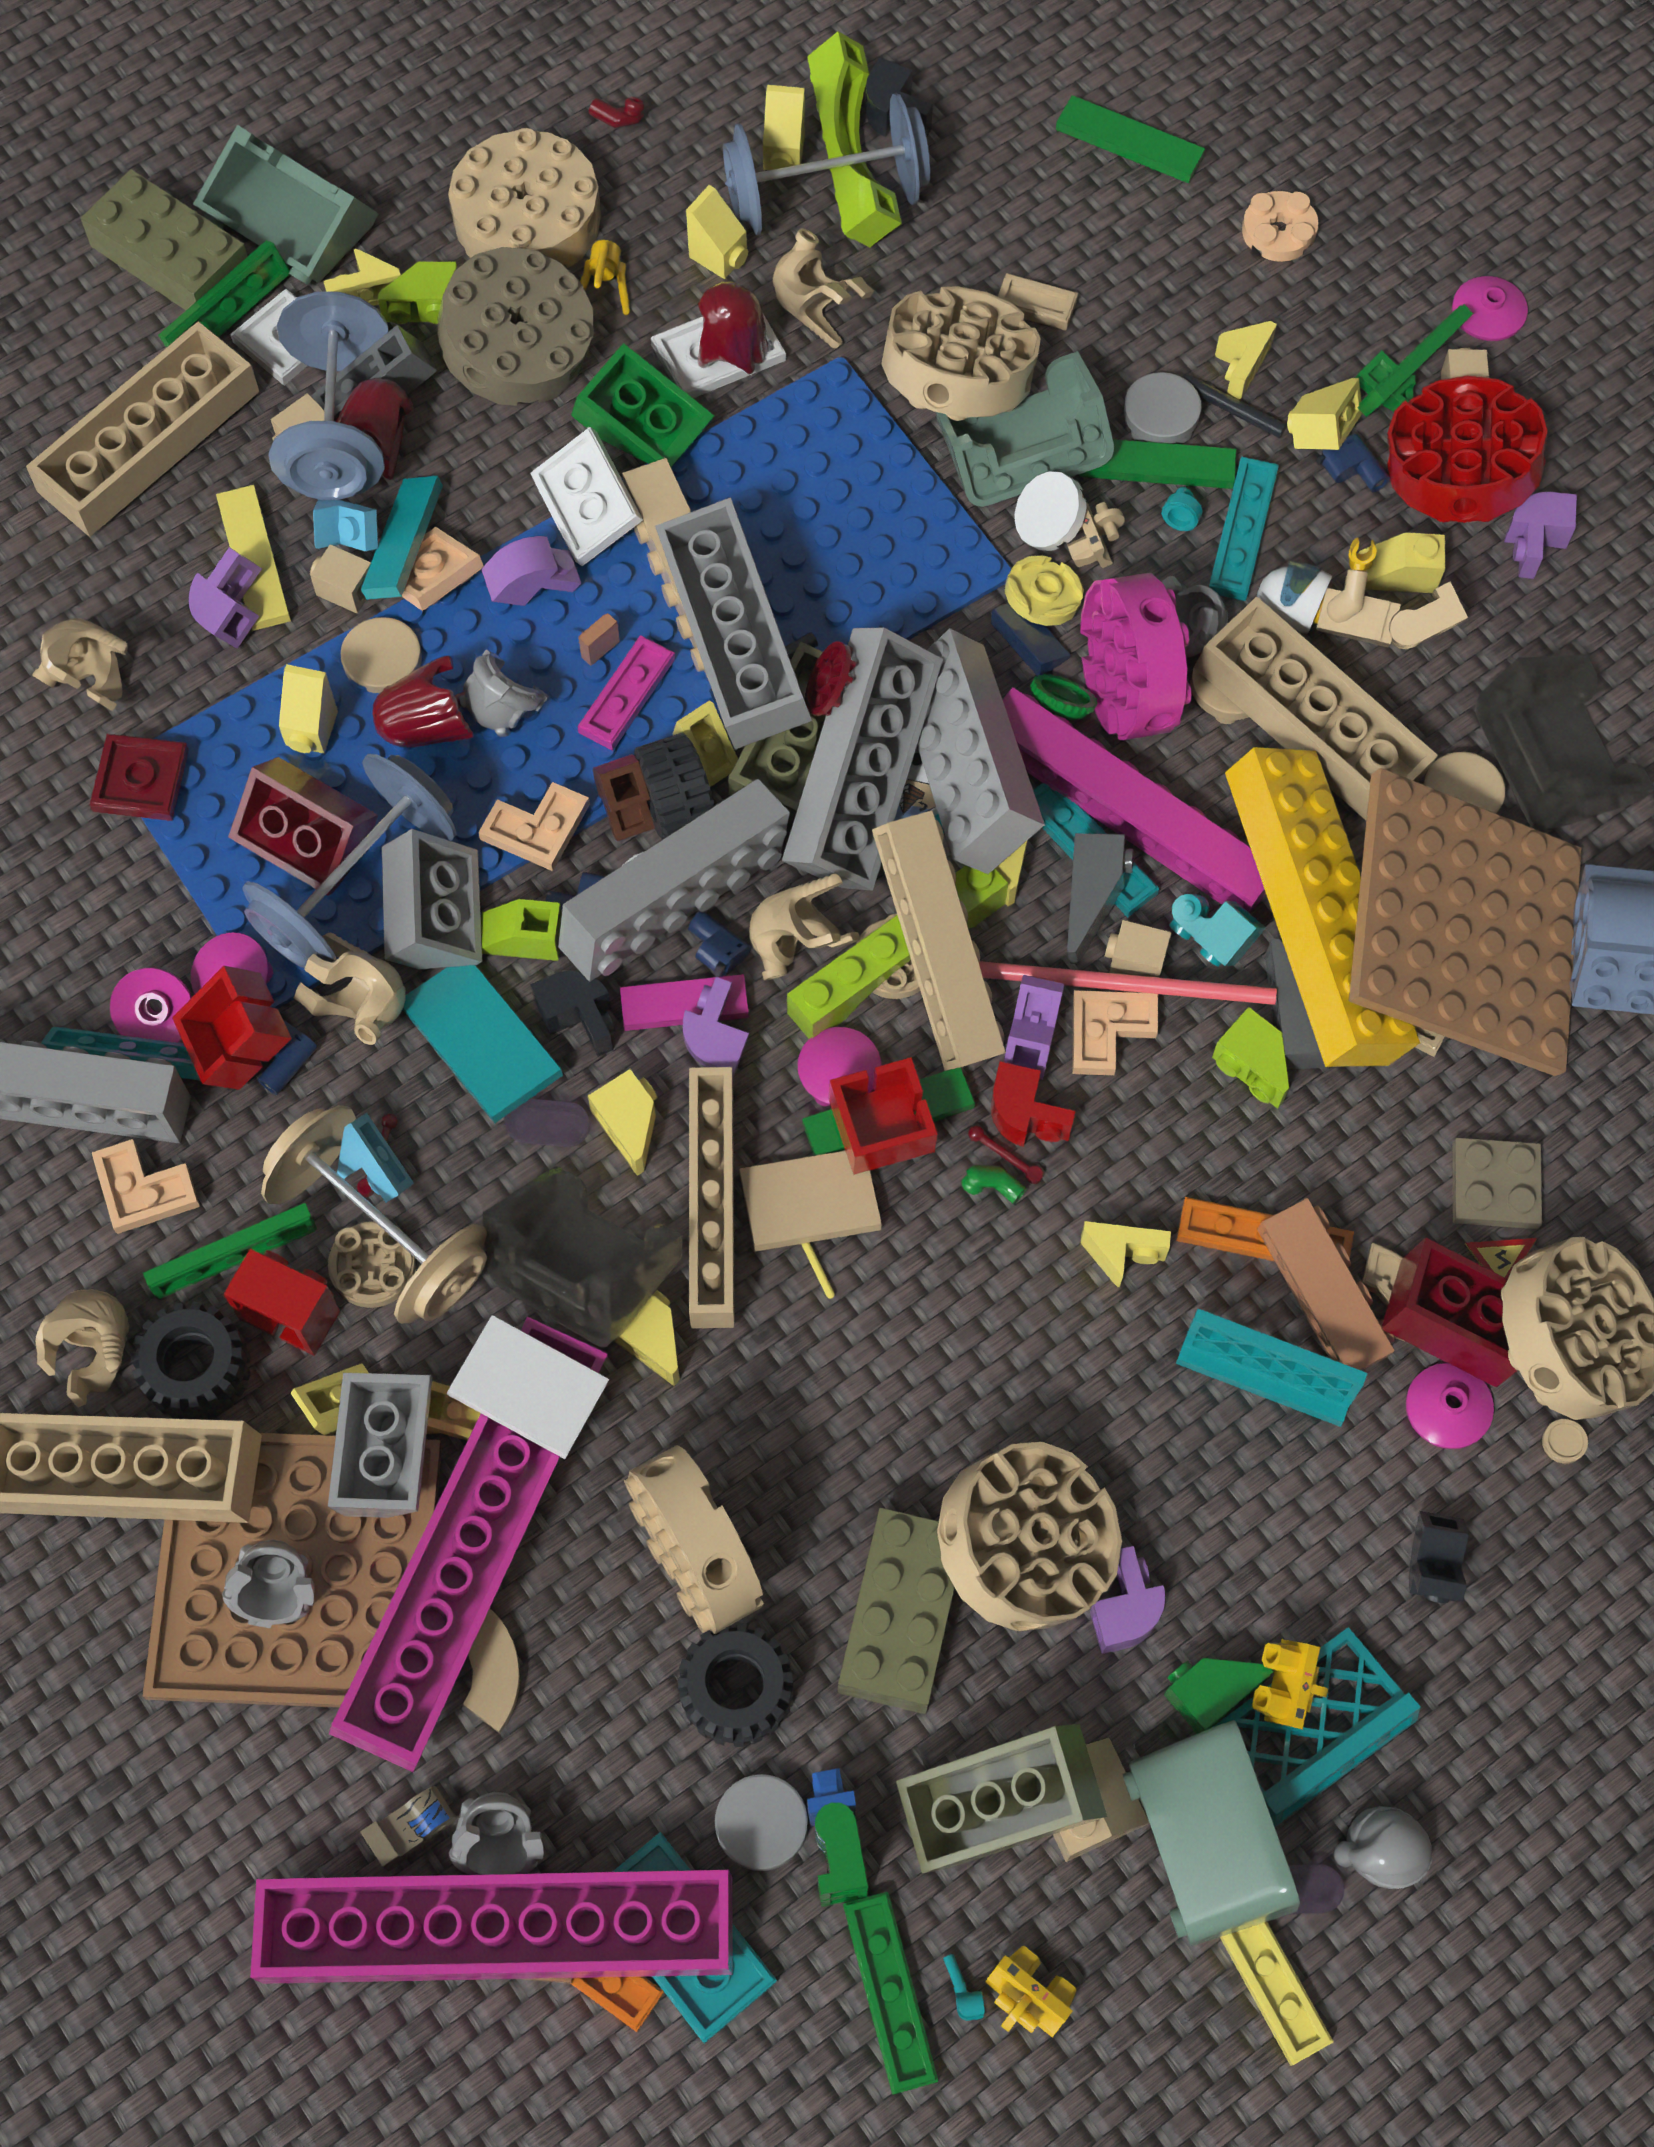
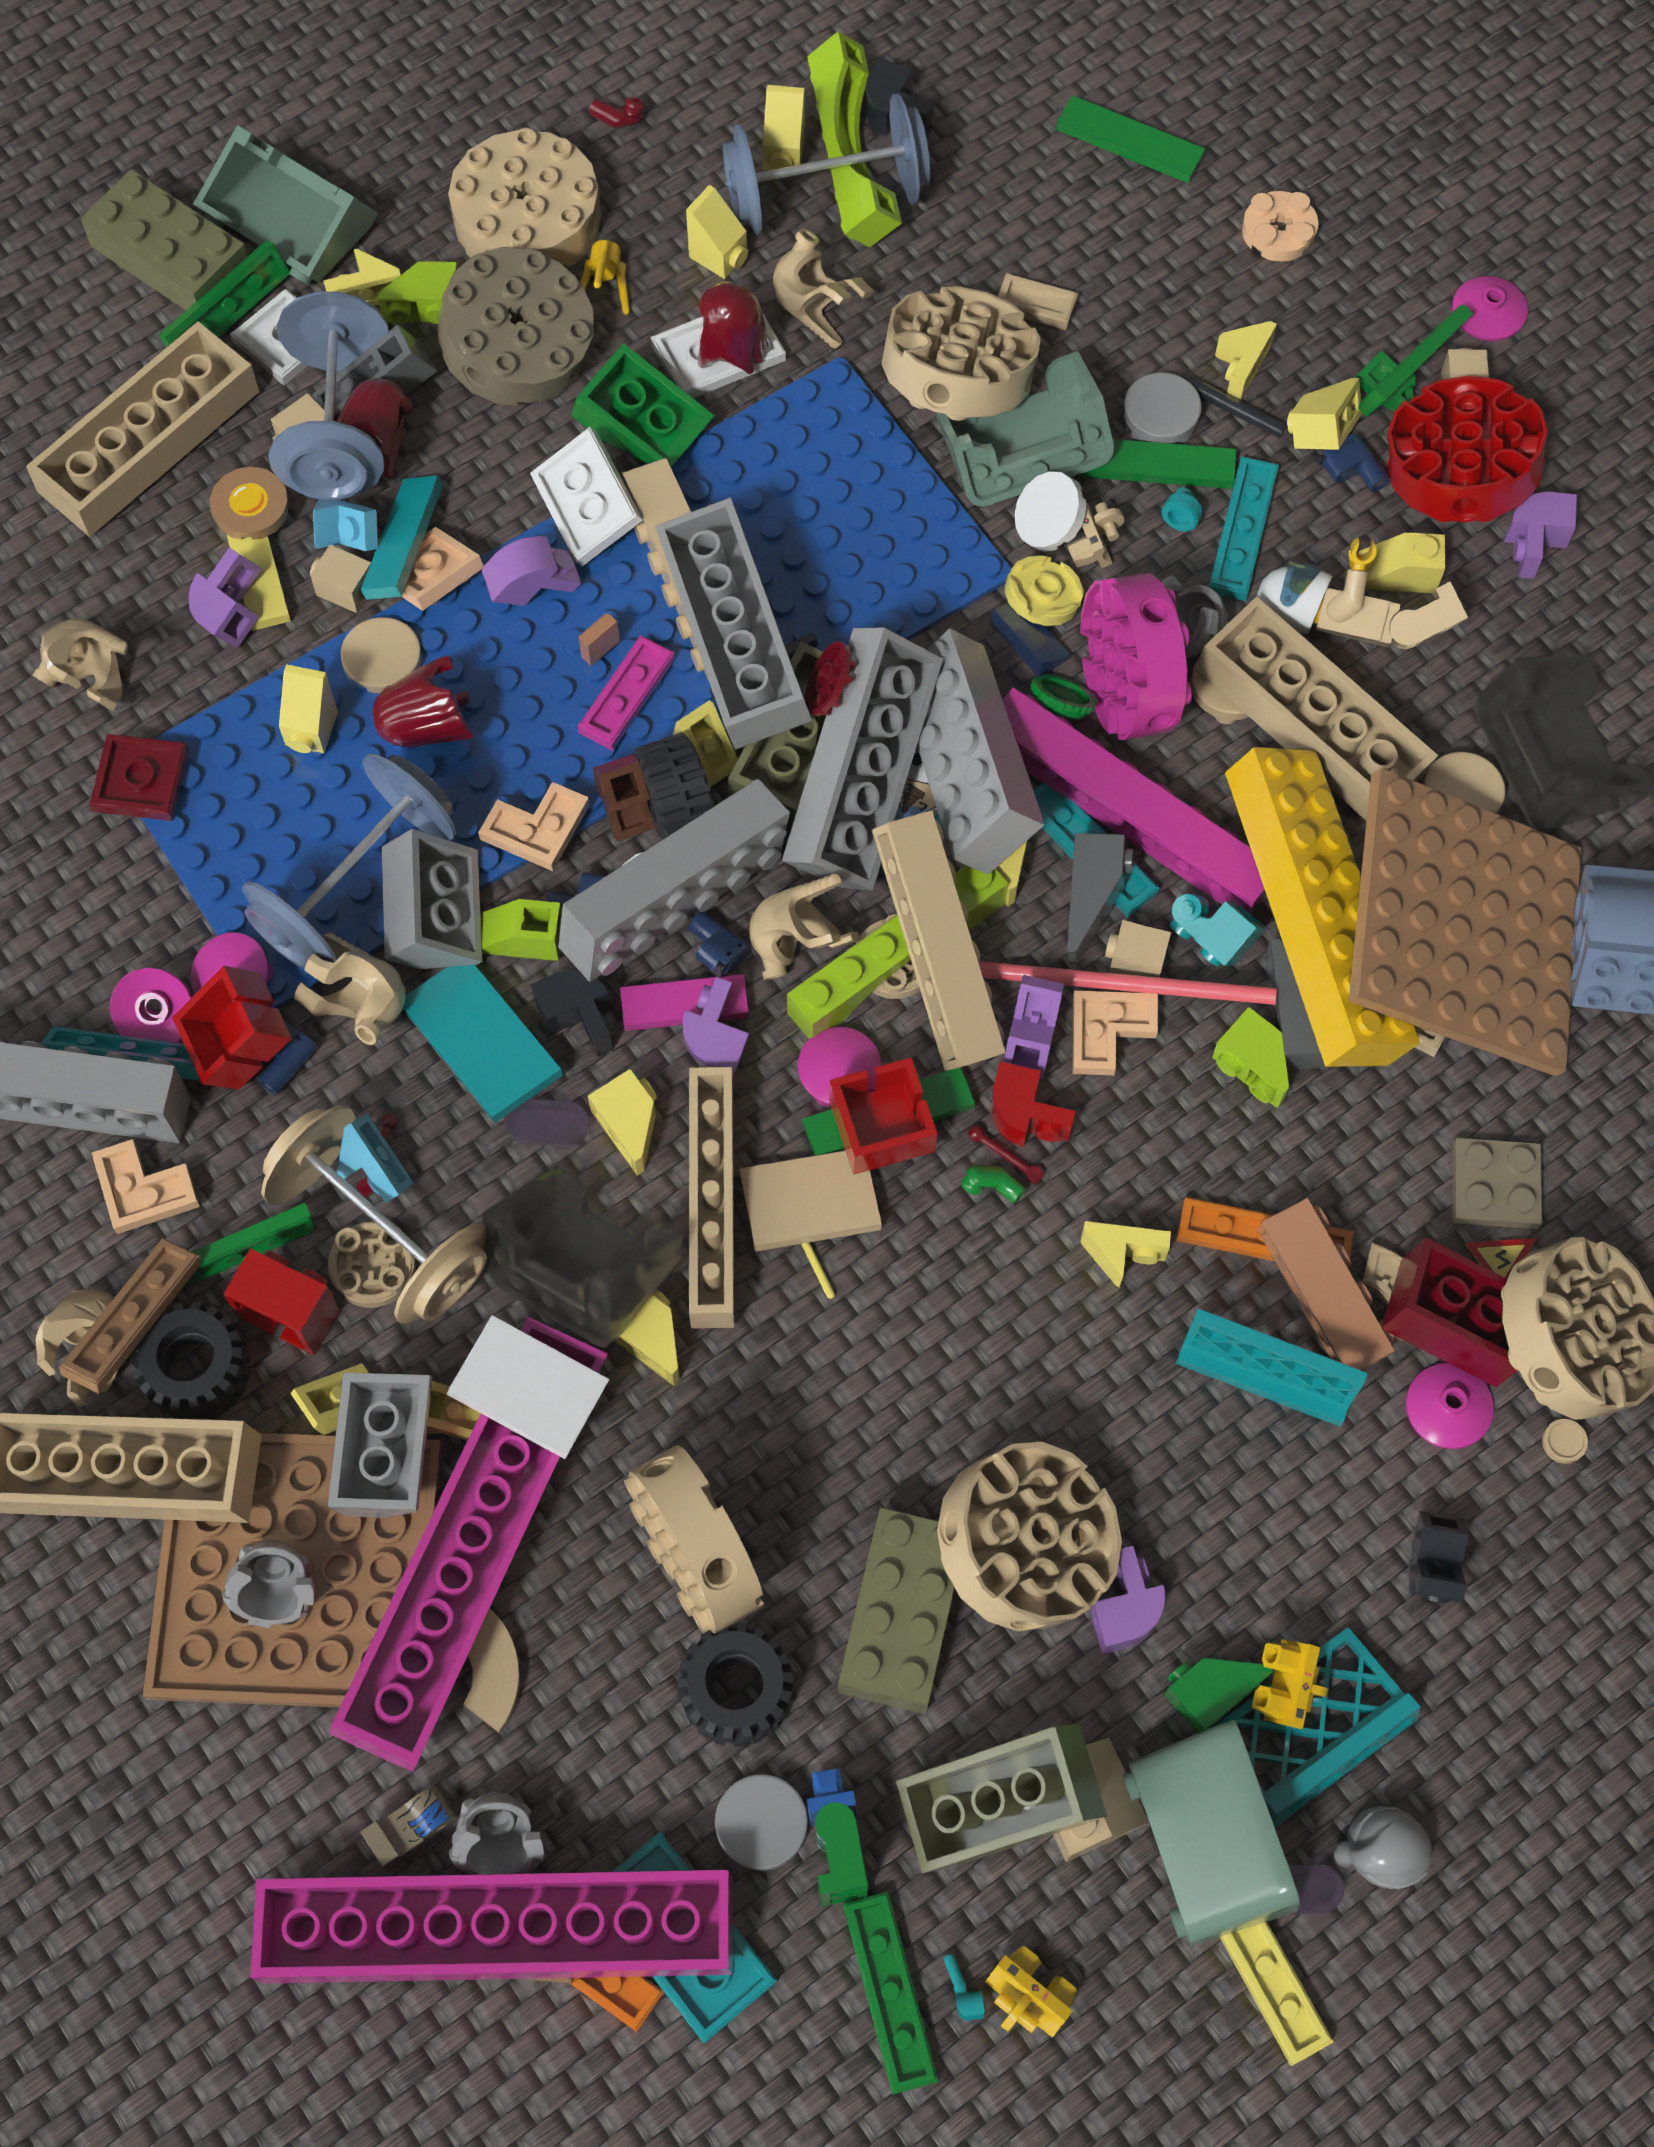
(129, 1316): none -> medium nougat tile
(249, 503): none -> medium nougat tile
(299, 822): dark red slope -> none
(495, 699): light grey helmet -> none

